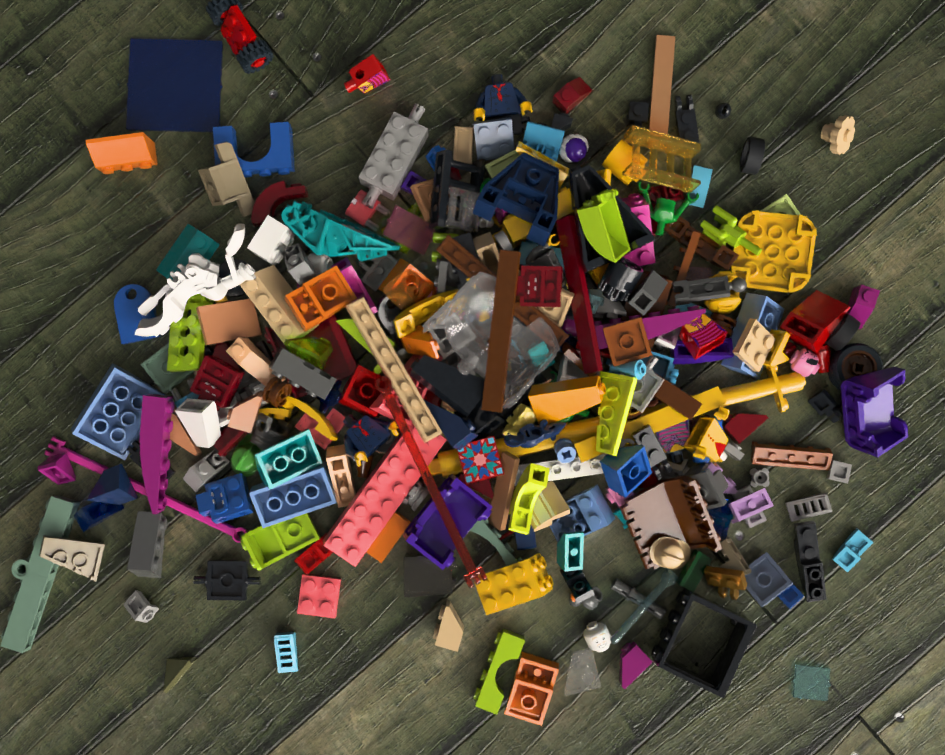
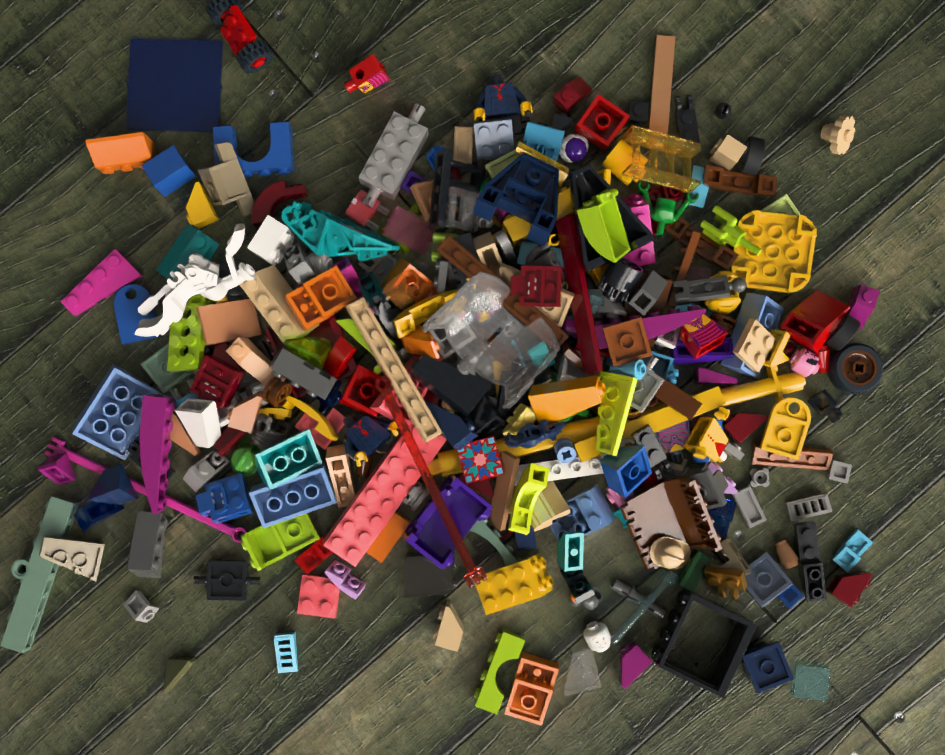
(101, 282): none -> dark pink wing
(168, 171): none -> blue slope
(200, 208): none -> yellow slope
(338, 356): none -> red slope
(341, 577): none -> lavender slope
(372, 291): none -> black hinge
(501, 330): reddish brown tile -> none
(601, 123): none -> red brick
(706, 376): none -> magenta slope
(727, 152): none -> tan brick
(739, 183): none -> reddish brown slope
(750, 505): lavender panel -> none
(766, 666): none -> dark blue panel
(786, 430): none -> yellow tile
(786, 555): none -> medium nougat cone
(849, 586): none -> dark red slope
(870, 411): dark purple windscreen -> none

